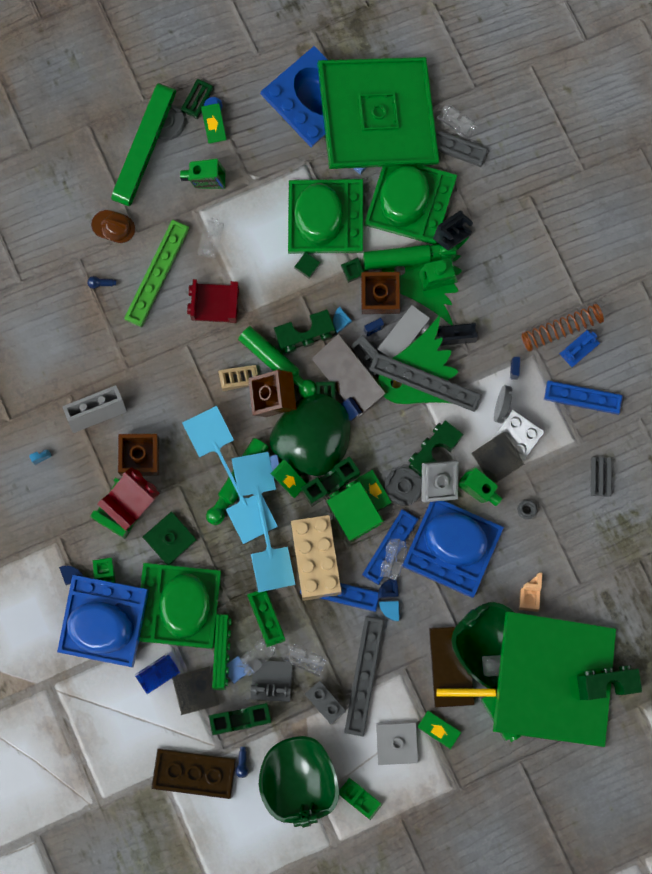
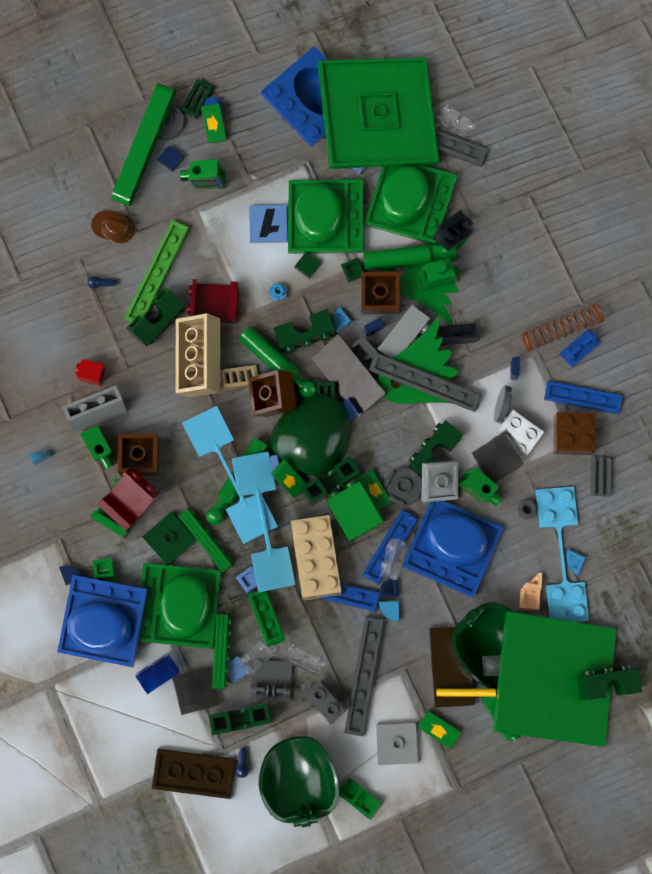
(90, 372): none -> red brick
(93, 438): none -> green torso
(168, 307): none -> dark green arch
(170, 158): none -> dark blue tile
(197, 355): none -> tan brick
(205, 540): none -> green piece
(247, 579): none -> medium blue tile
(268, 223): none -> medium blue tile
(278, 296): none -> dark azure plate
(558, 509): none -> medium azure hinge
(574, 433): none -> reddish brown brick
(574, 561): none -> dark azure tile

